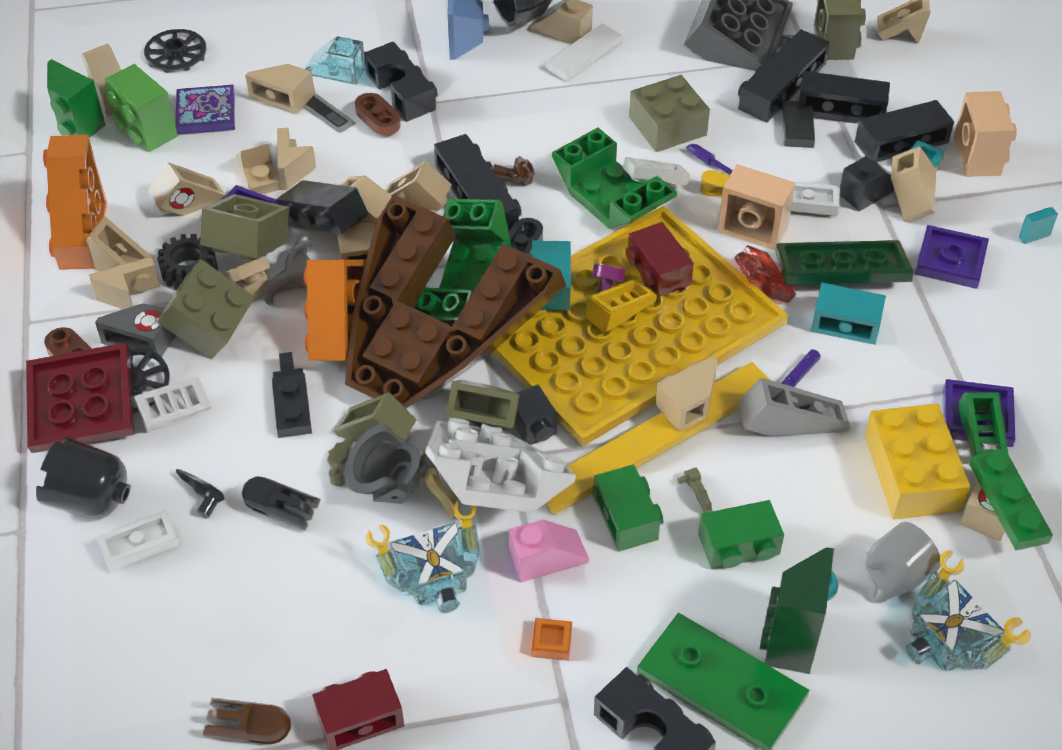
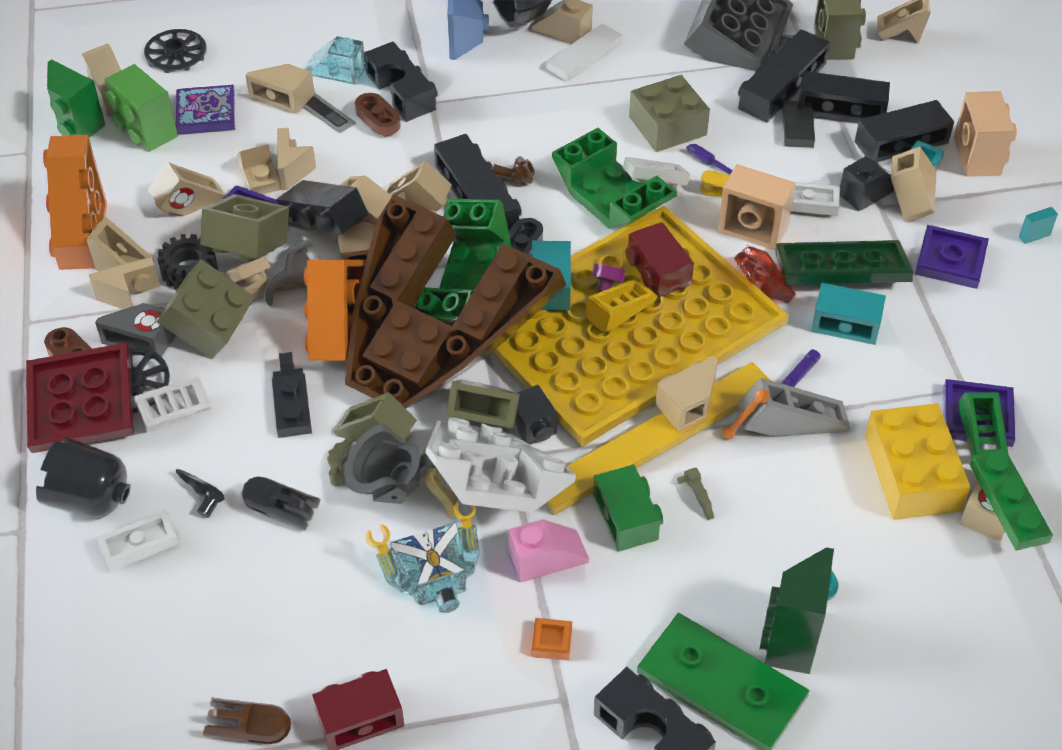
(740, 534): green brick -> none
(762, 396): none -> orange hinge
(901, 561): light grey piece -> none
(956, 627): torso -> none

